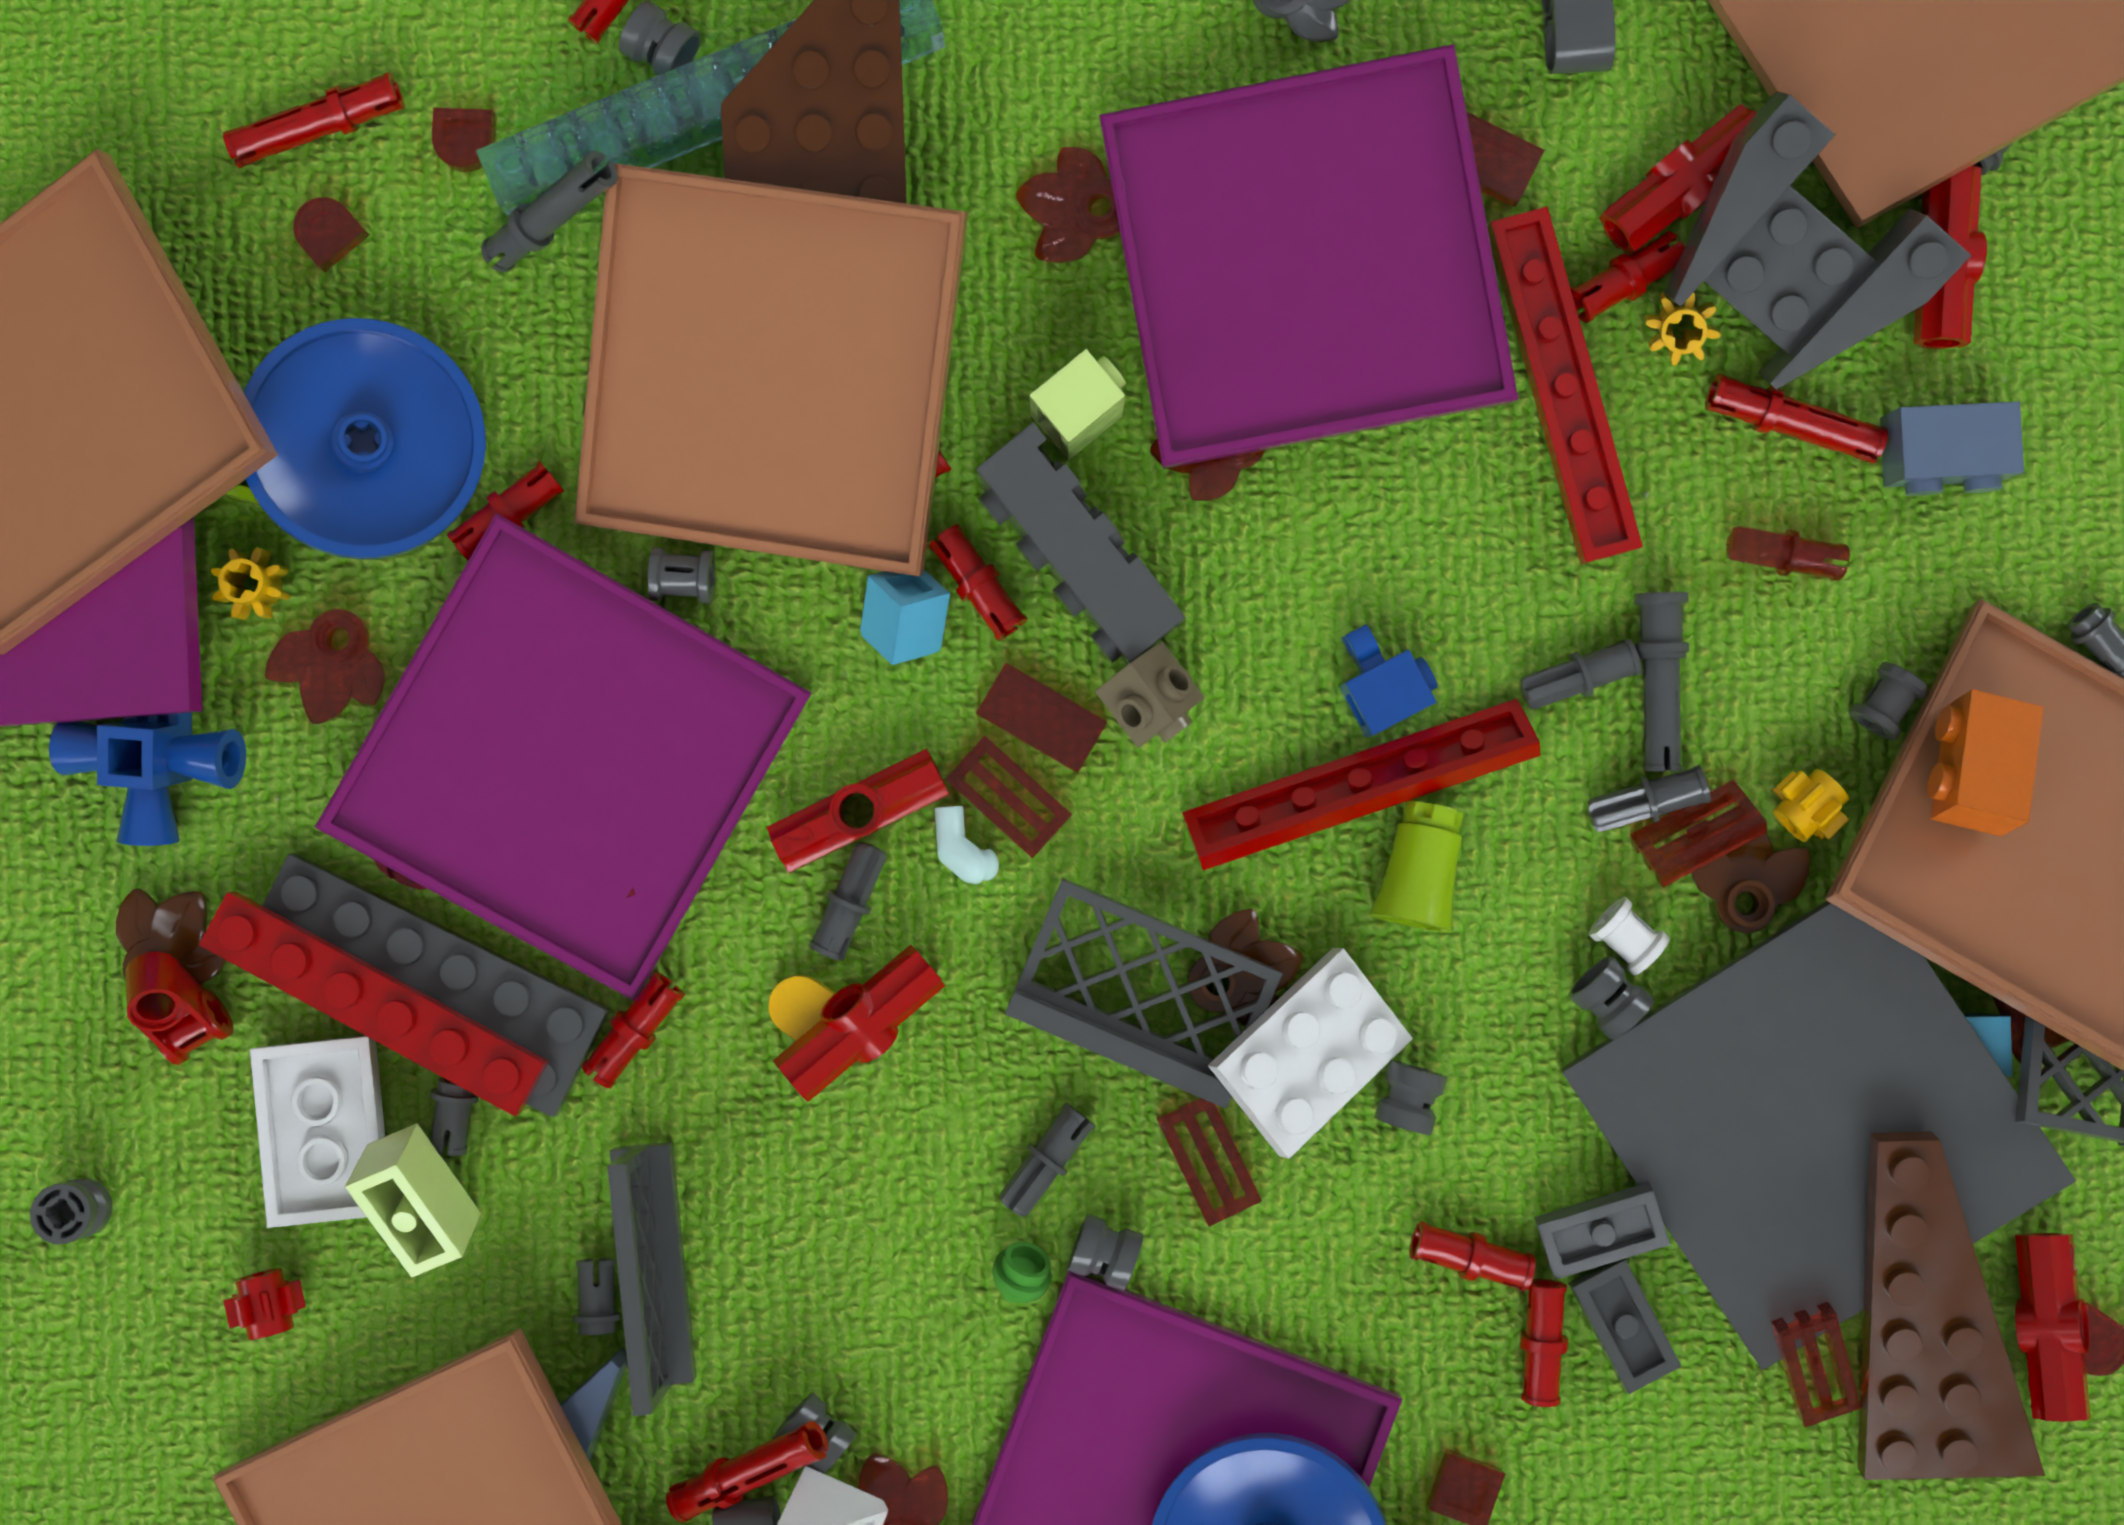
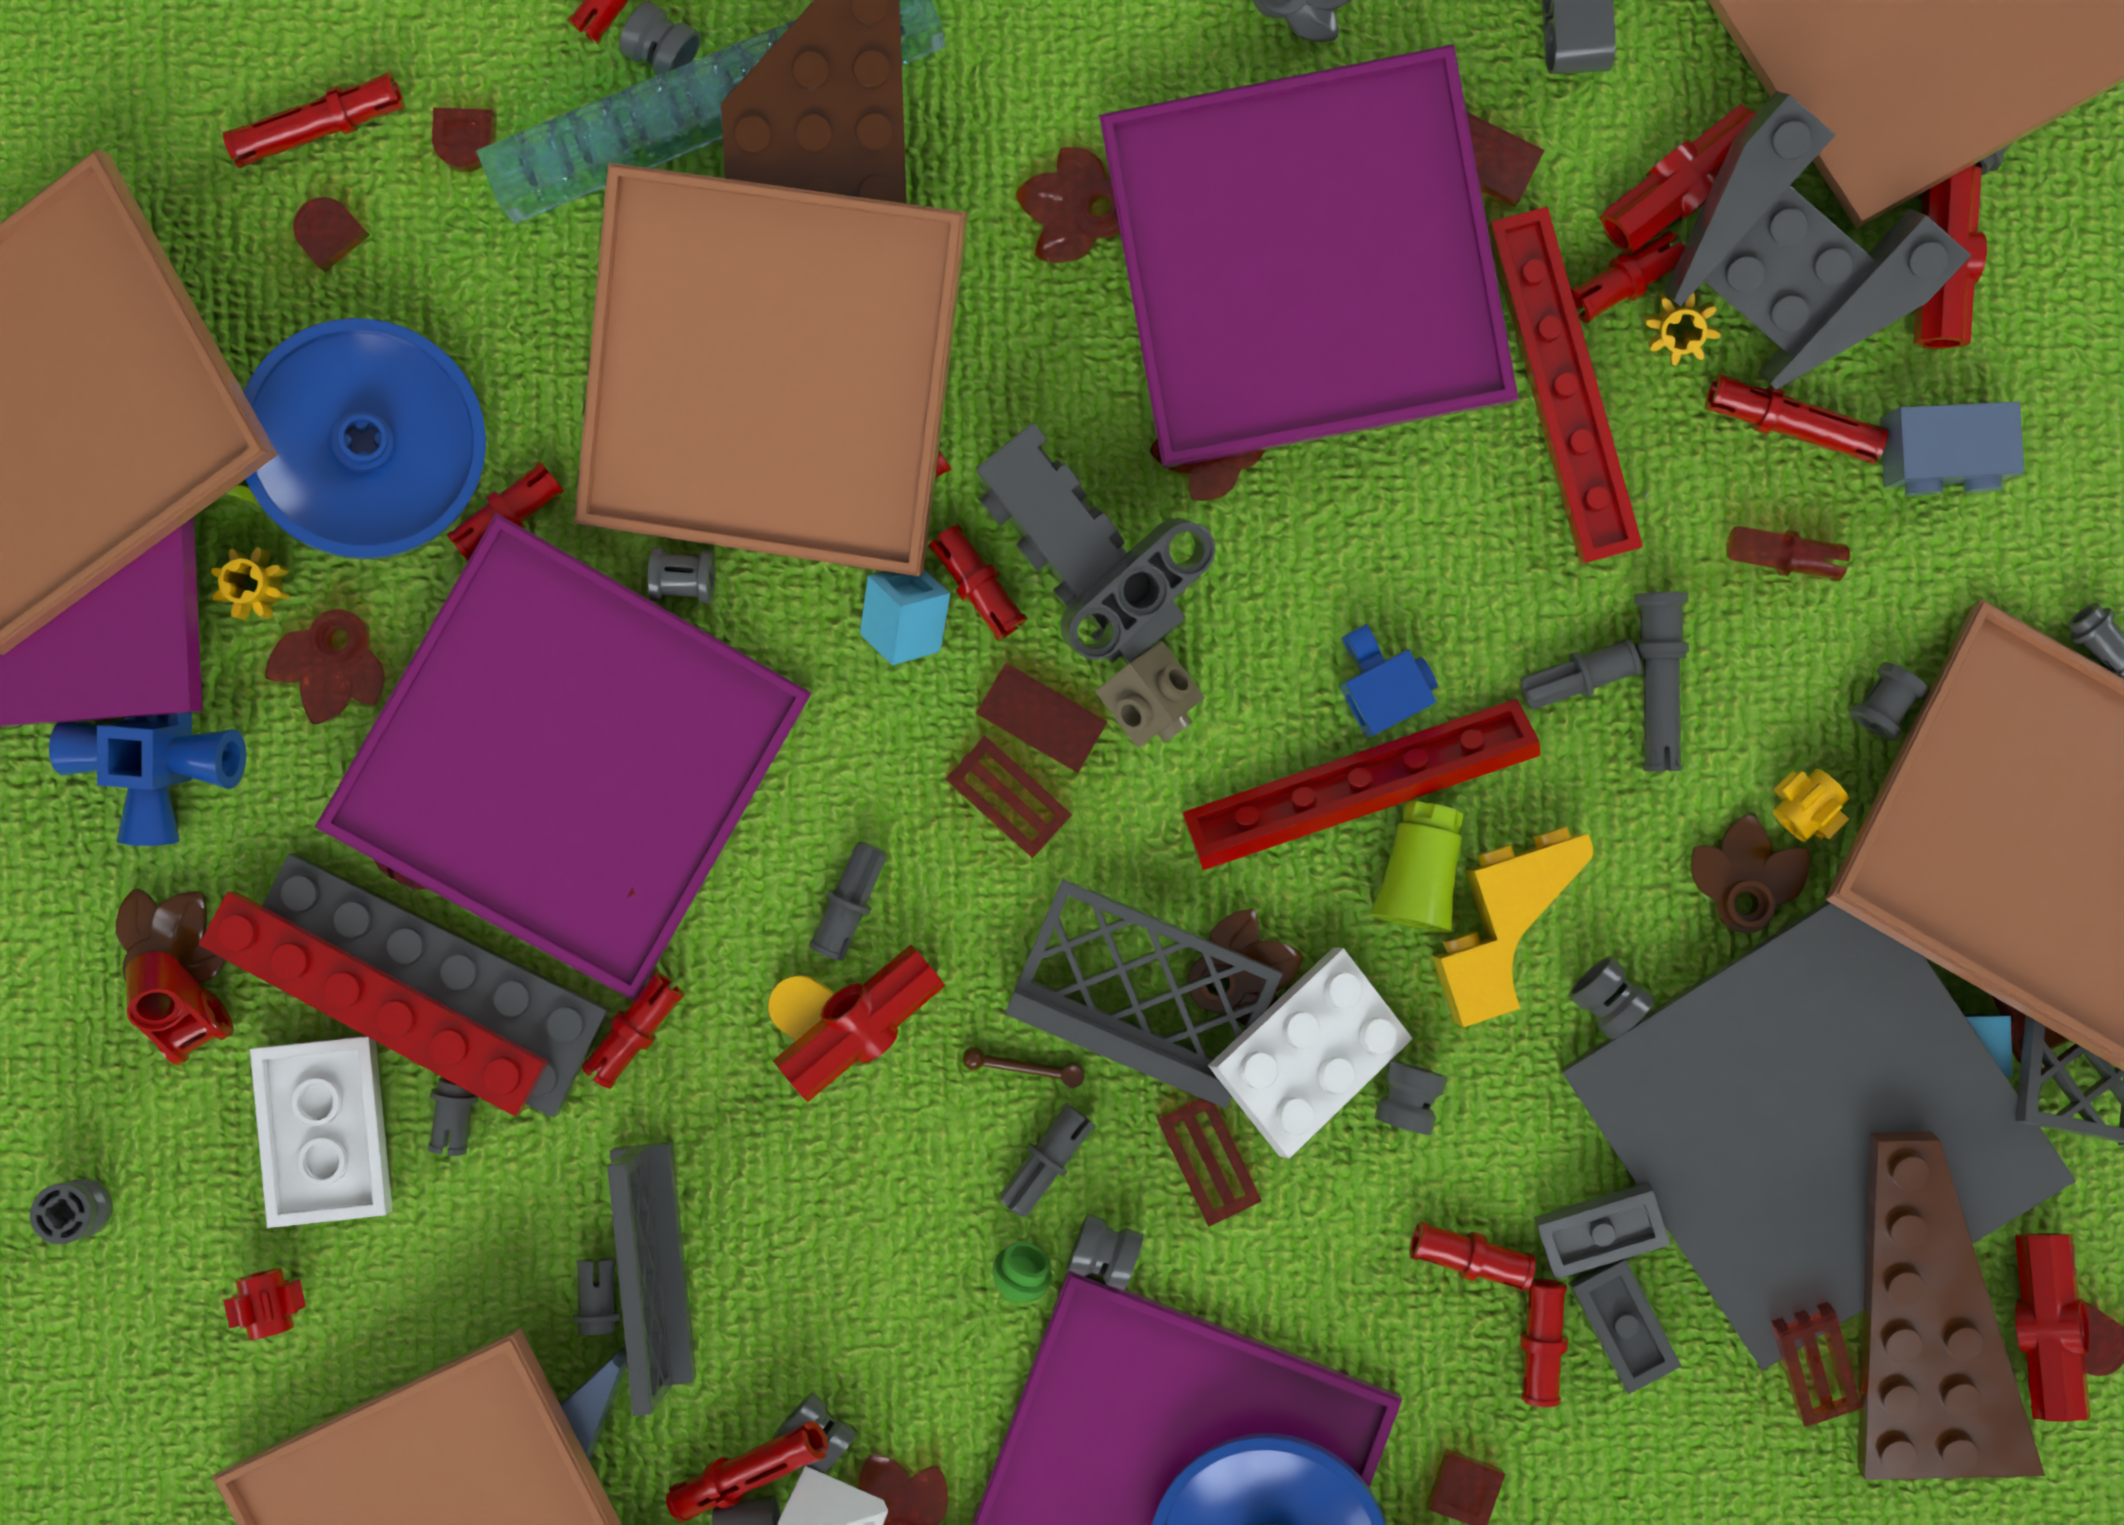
(413, 1200): yellowish green brick -> none
(533, 224): dark grey pin -> none
(822, 826): red piece -> none
(958, 852): light aqua arm -> none
(1071, 1073): none -> reddish brown hinge
(1079, 403): yellowish green piece -> none
(1165, 580): none -> dark grey beam
(1509, 897): none -> yellow arch
(1629, 936): white bush -> none
(1649, 799): dark grey axle -> none
(1704, 840): clear red tile -> none
(1985, 762): orange brick -> none

